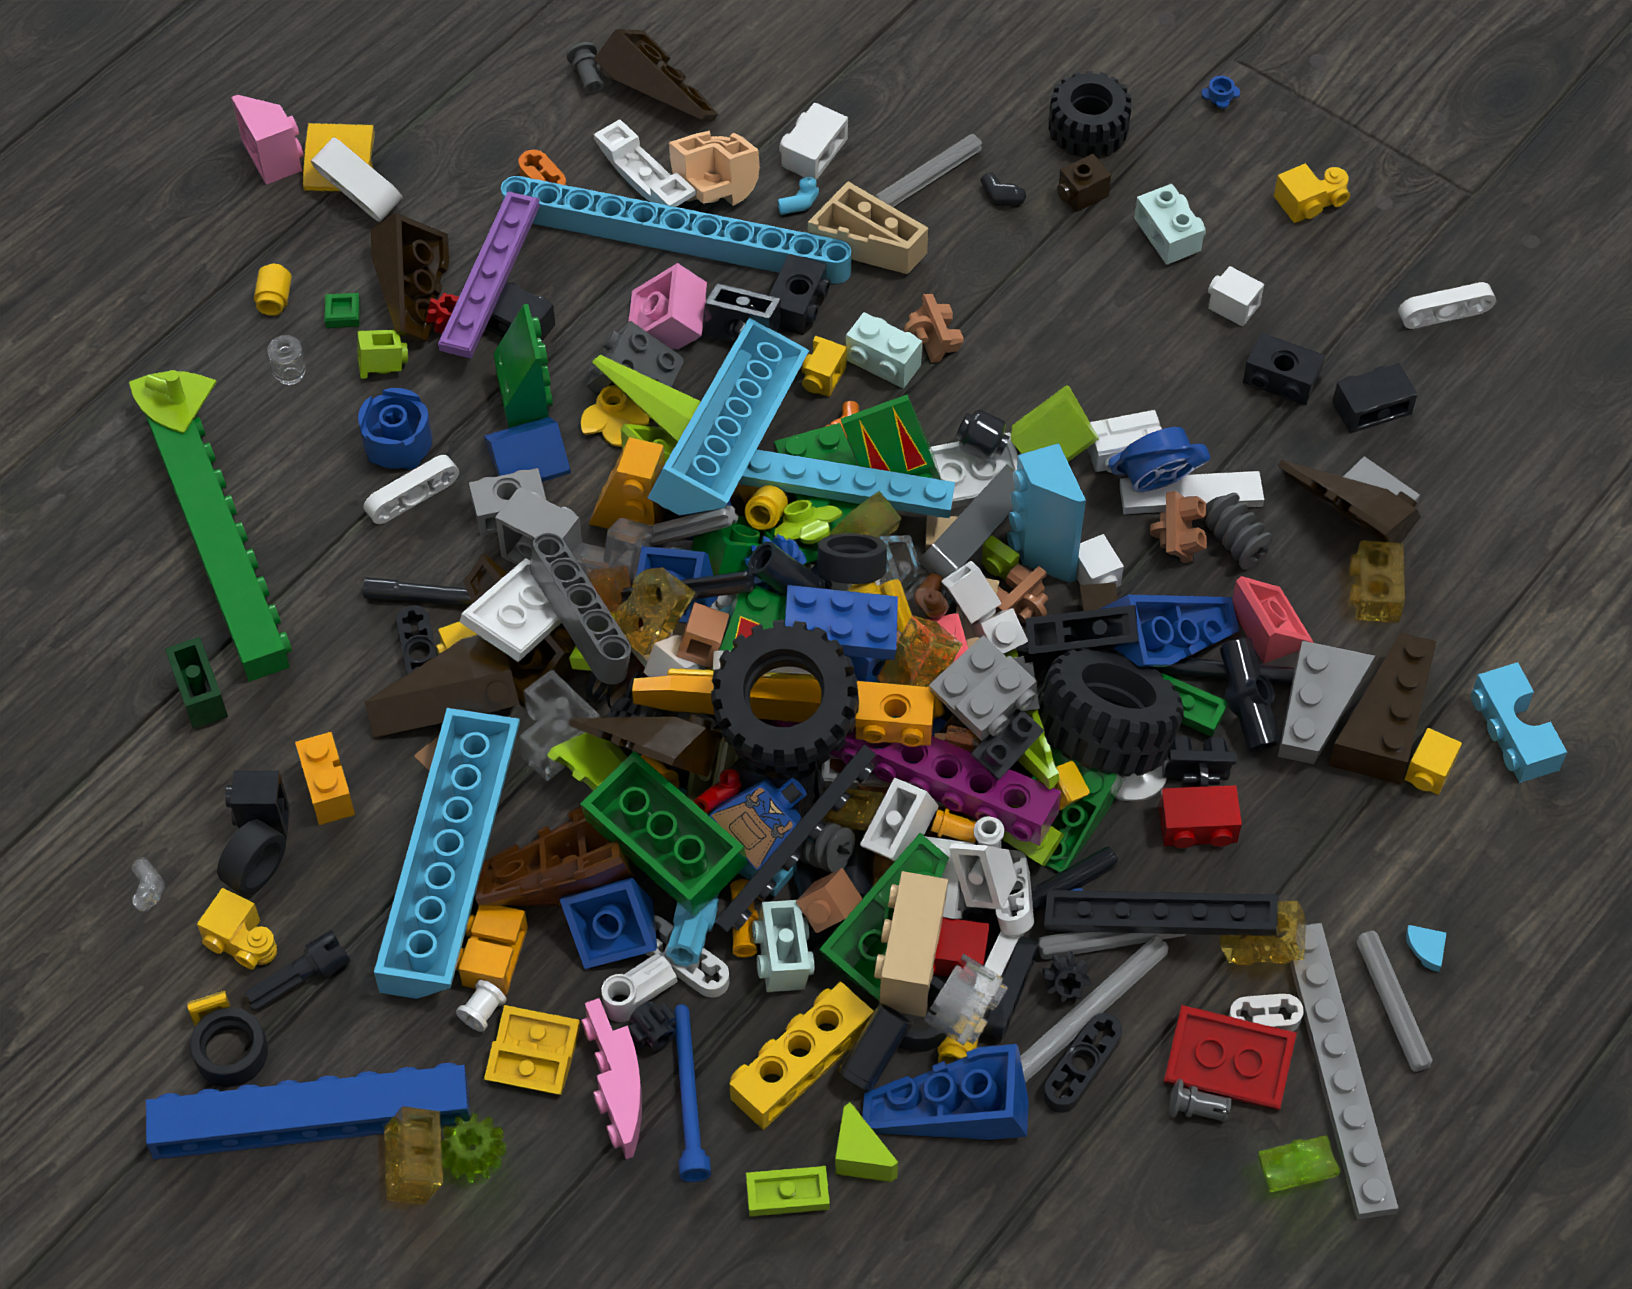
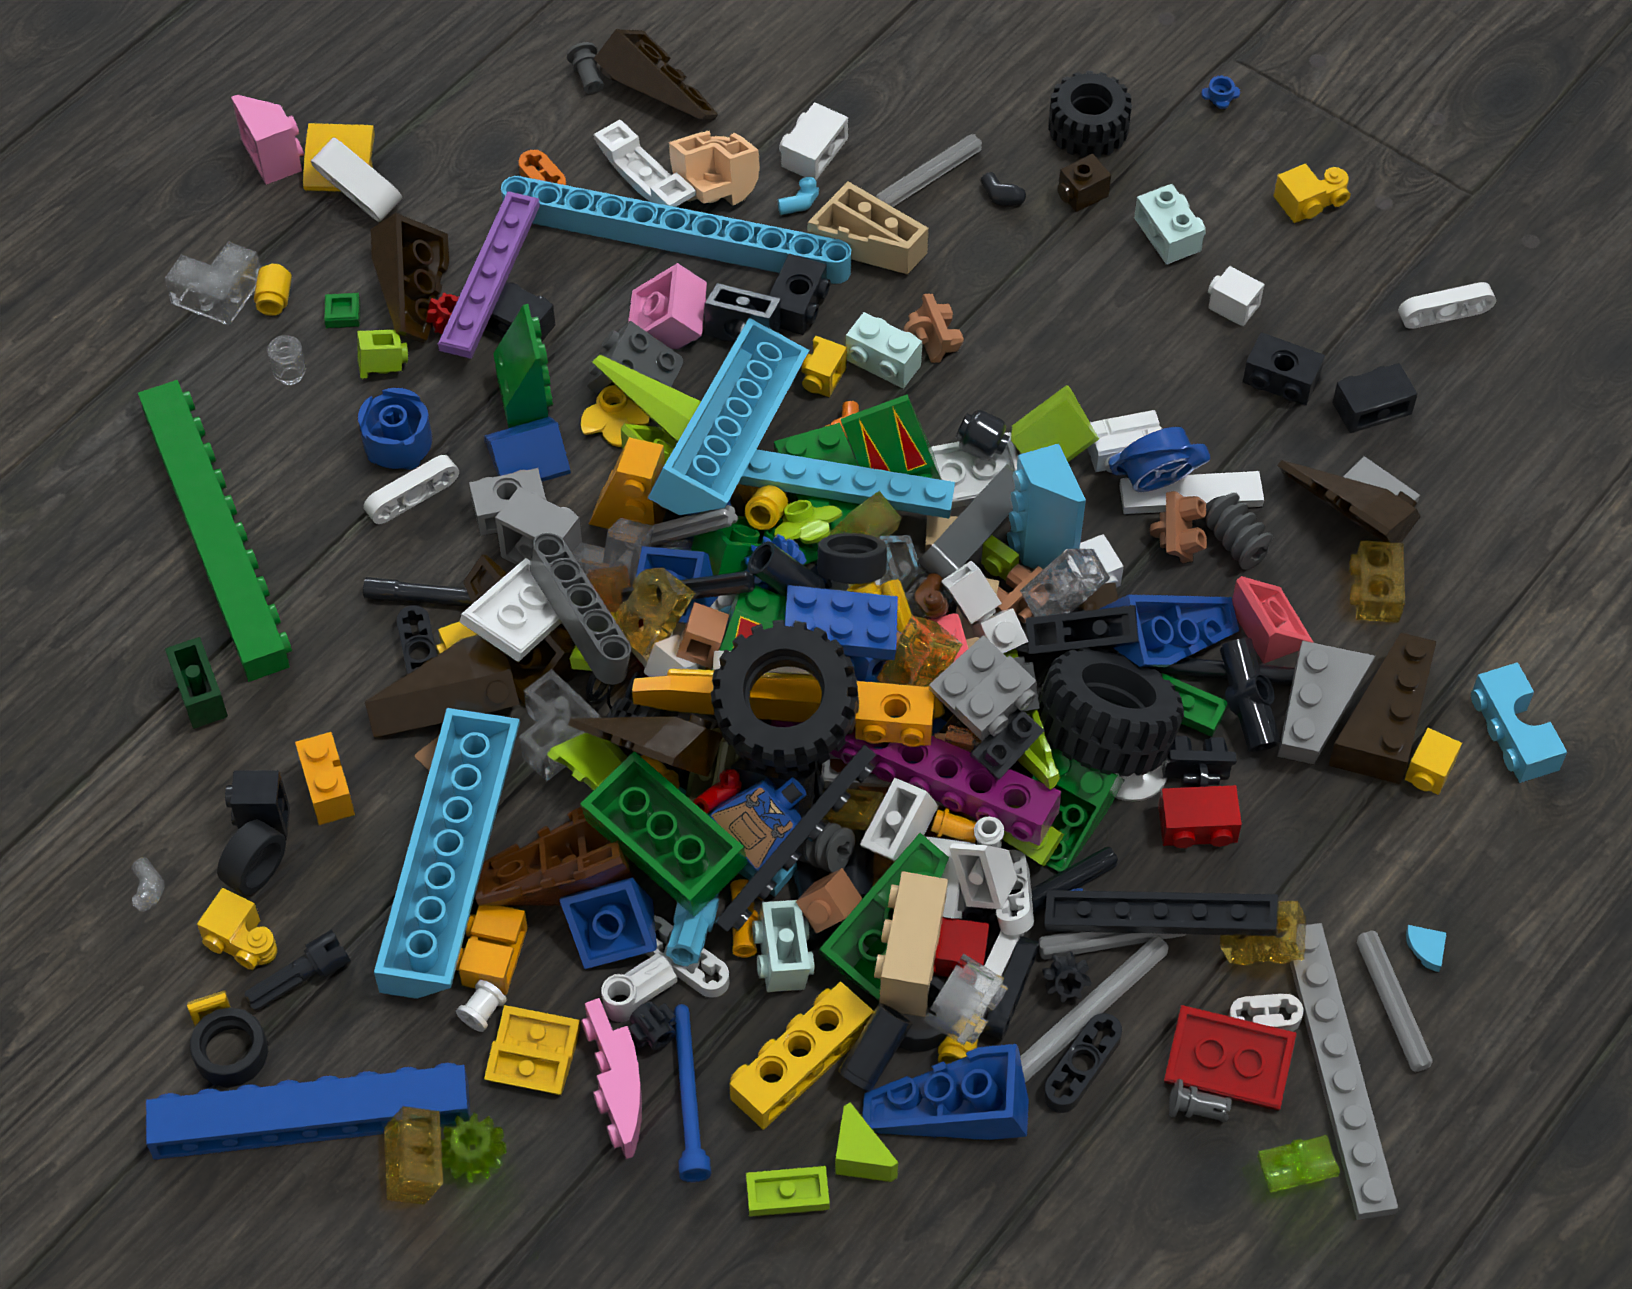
(172, 397): lime shield -> none
(216, 288): none -> clear brick
(1065, 583): none -> clear brick
(1070, 784): yellow slope -> none

